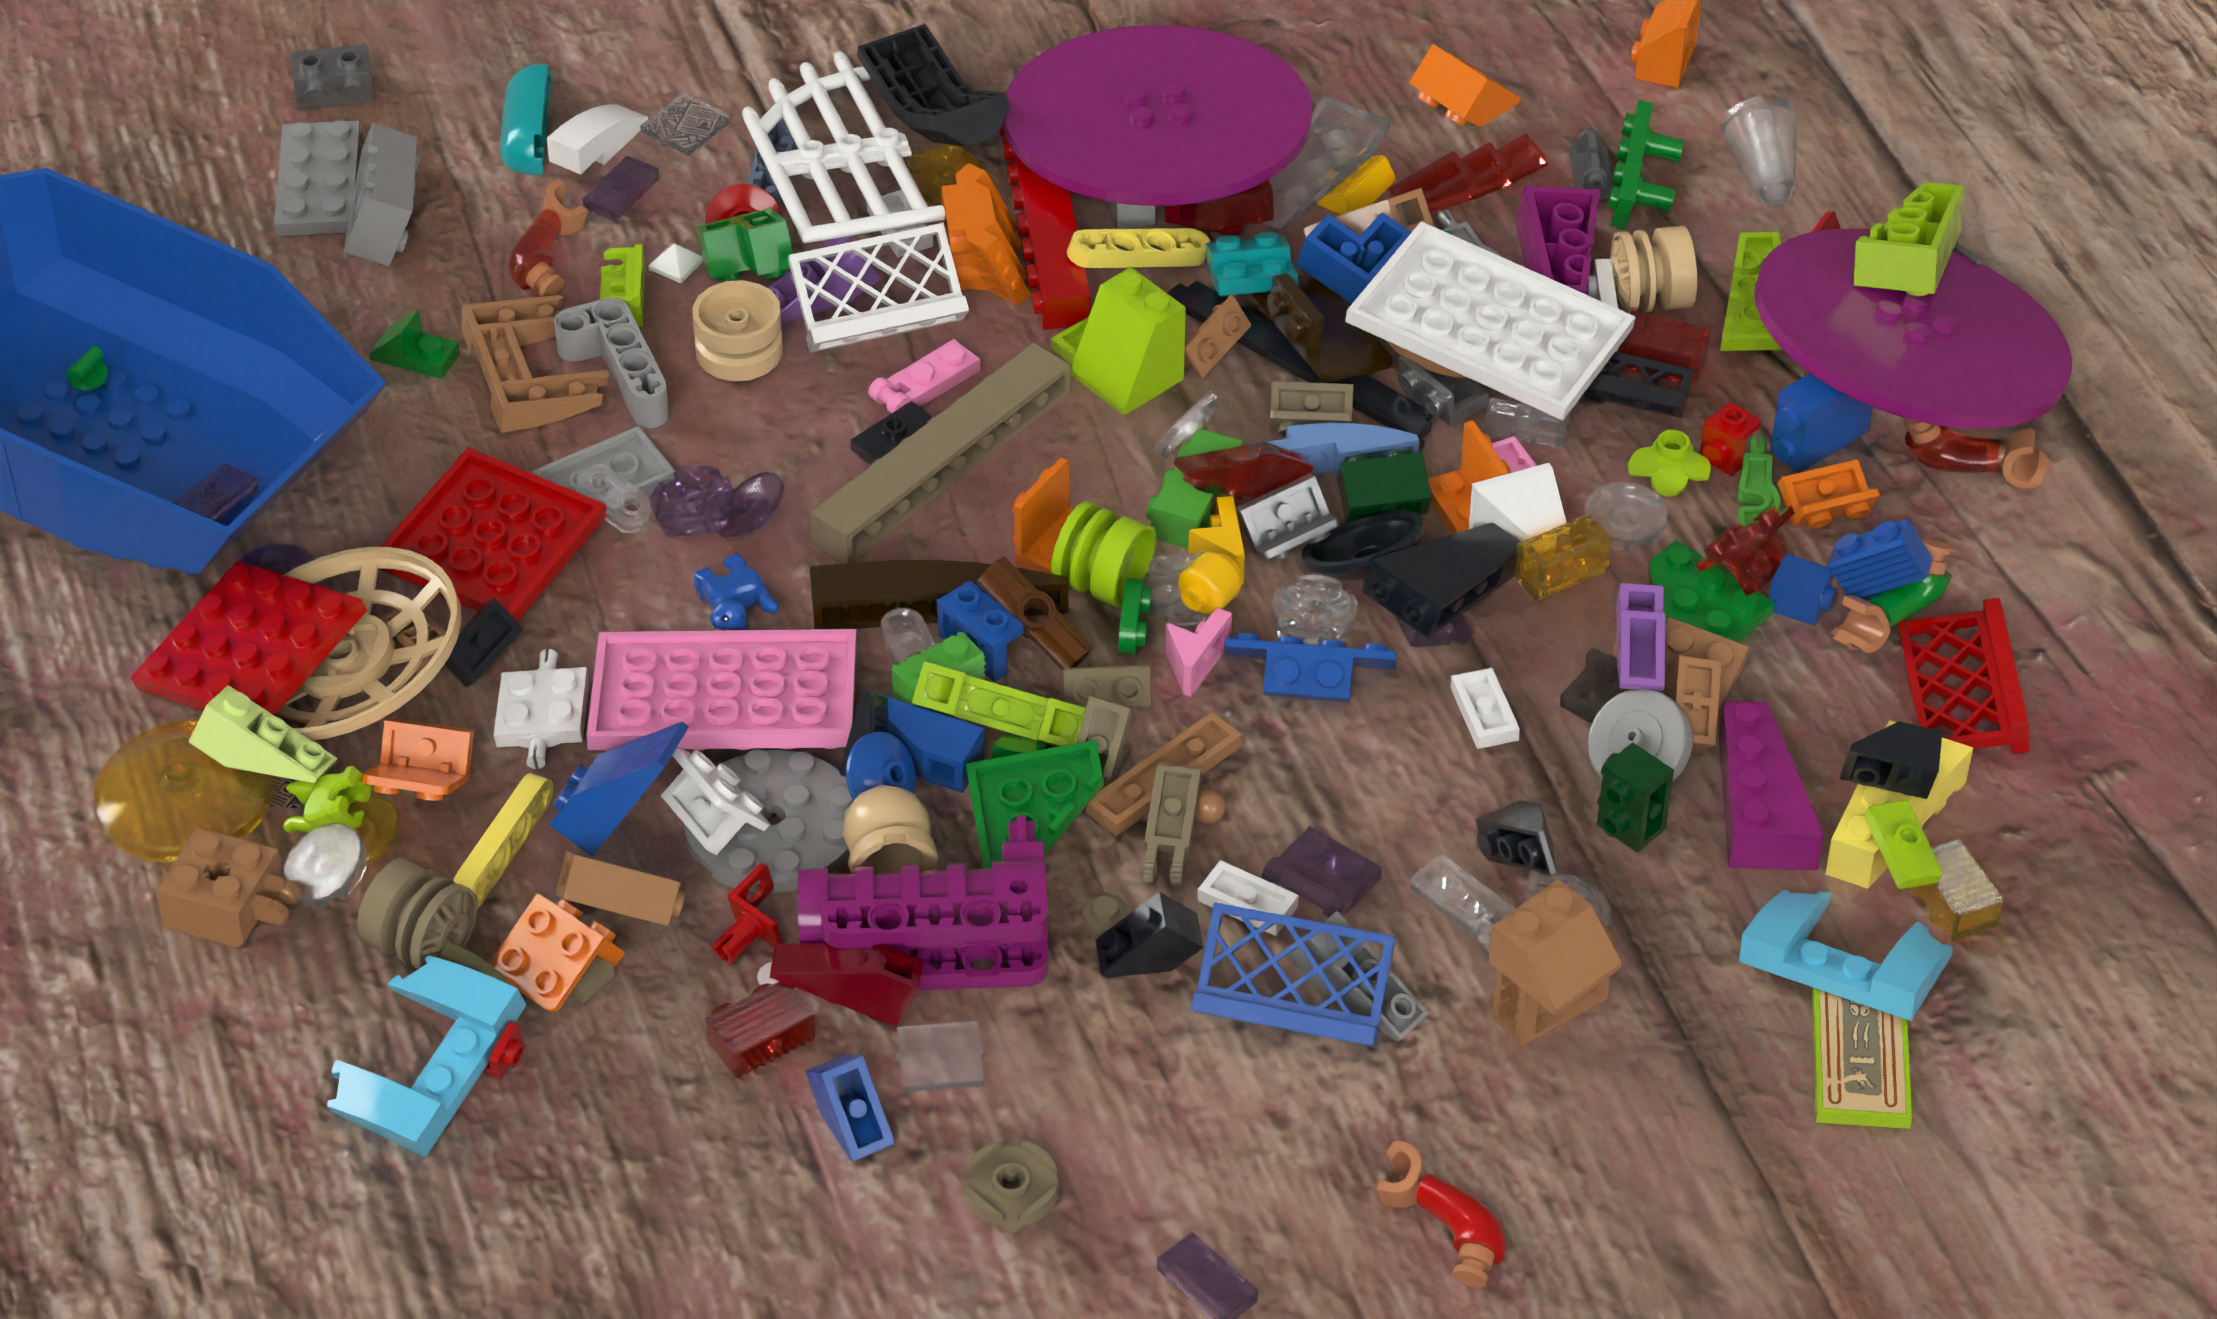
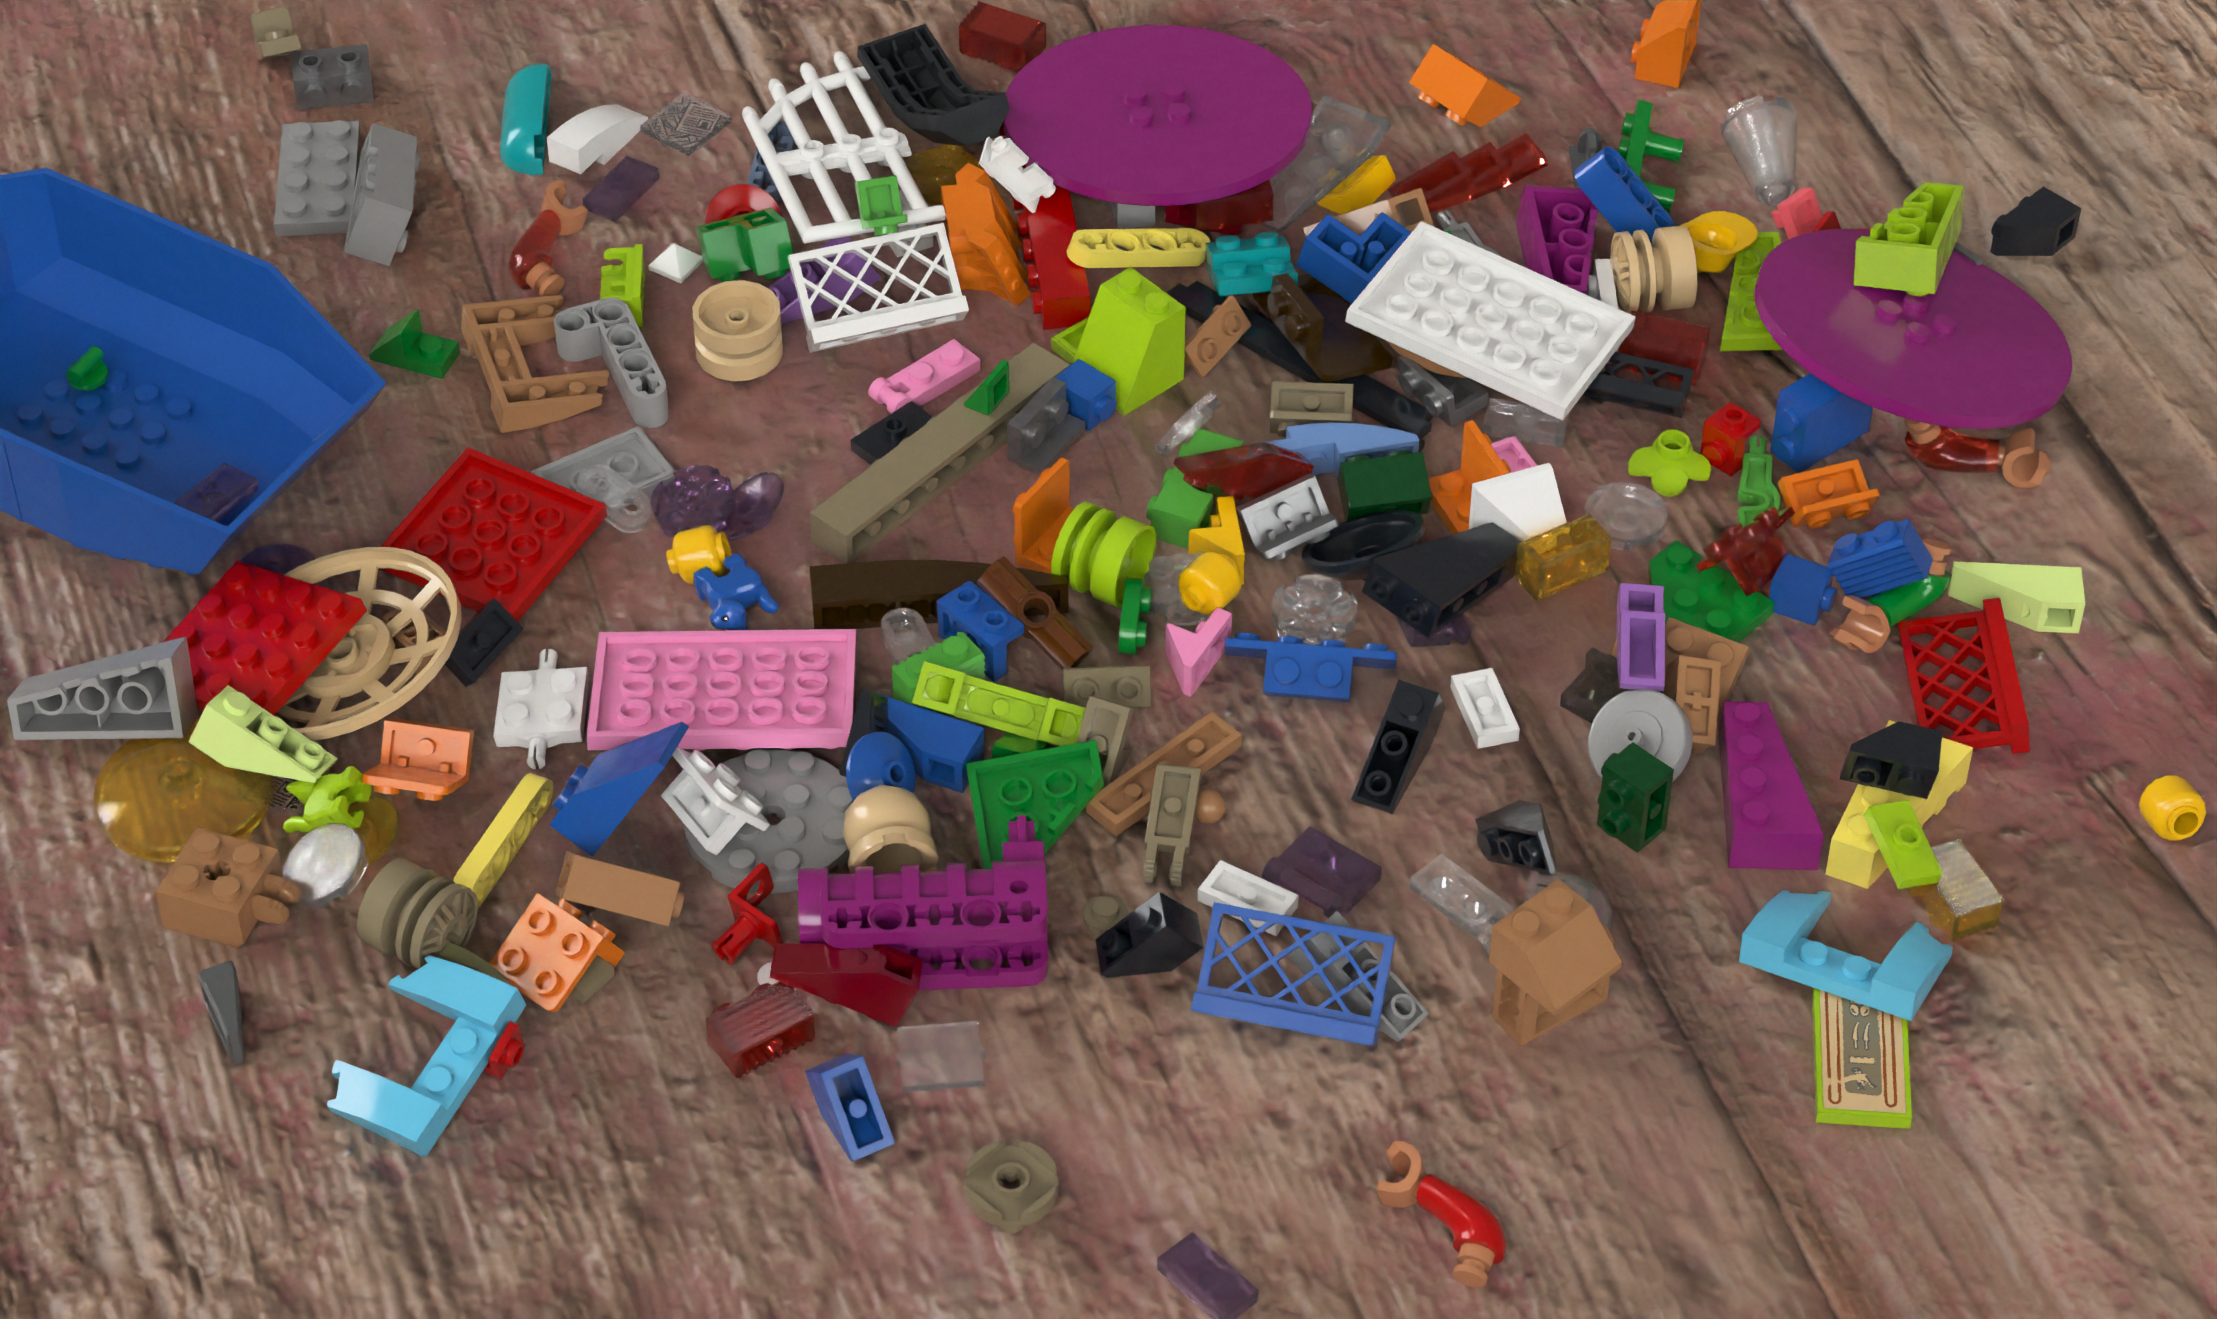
(110, 698): none -> light grey wedge
(223, 1002): none -> dark grey slope
(273, 33): none -> dark tan slope
(698, 549): none -> yellow head
(880, 204): none -> bright green bracket
(991, 390): none -> green slope
(1001, 36): none -> clear red brick
(1004, 161): none -> white hinge
(1043, 429): none -> flat silver bracket
(1089, 393): none -> blue brick
(1399, 746): none -> black slope
(1620, 194): none -> blue beam
(1718, 239): none -> yellow piece
(1798, 213): none -> coral tile
(2029, 594): none -> yellowish green slope
(2036, 226): none -> black slope
(2172, 808): none -> yellow head

